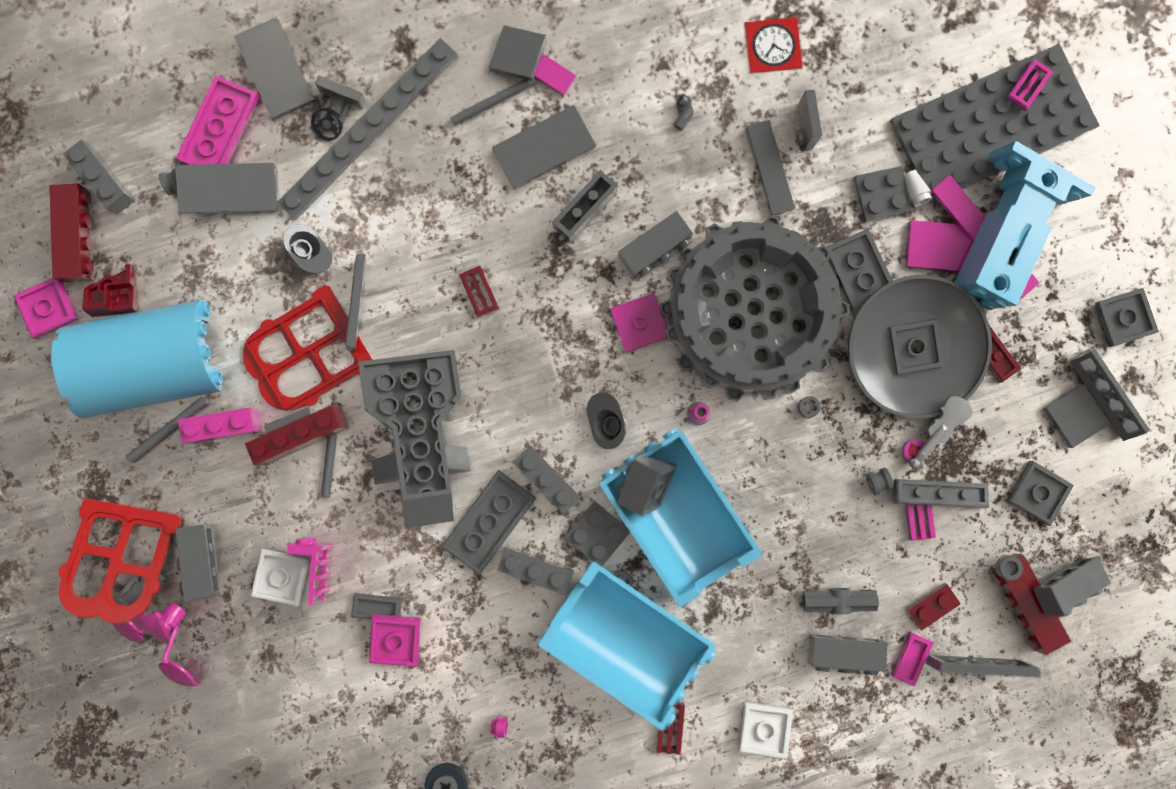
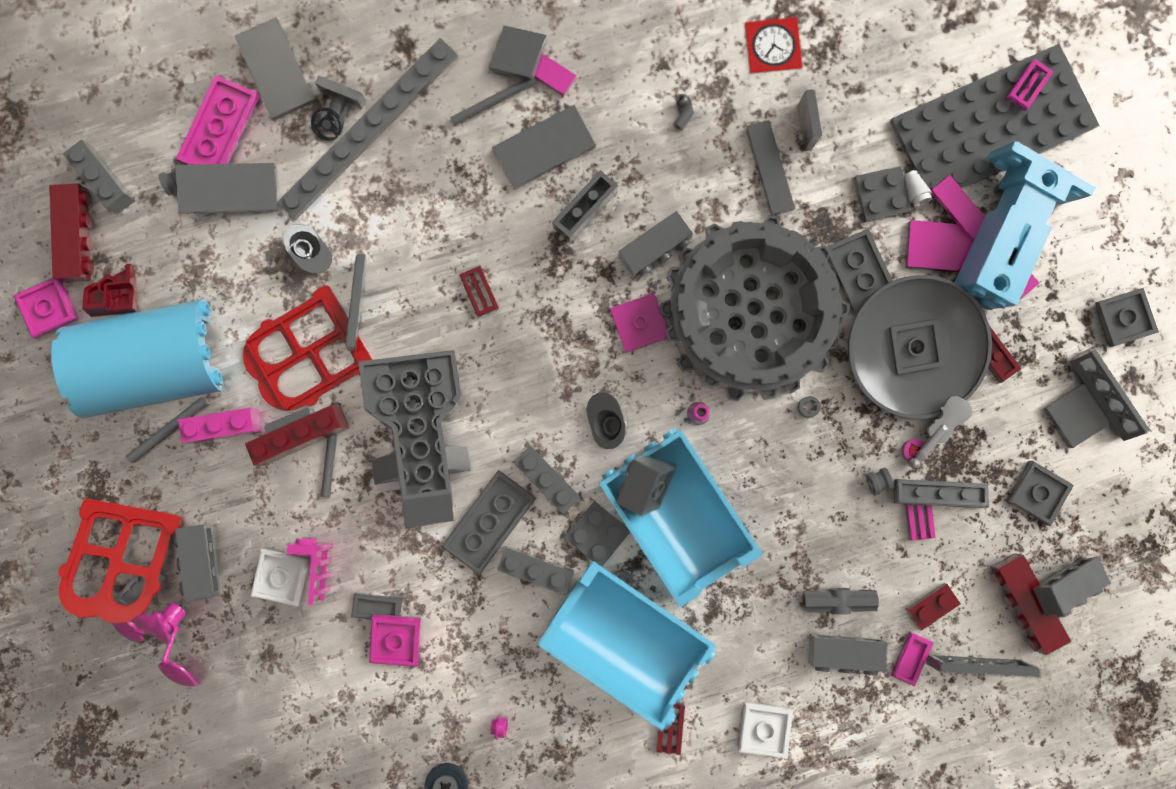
(1009, 567): dark grey tile -> none

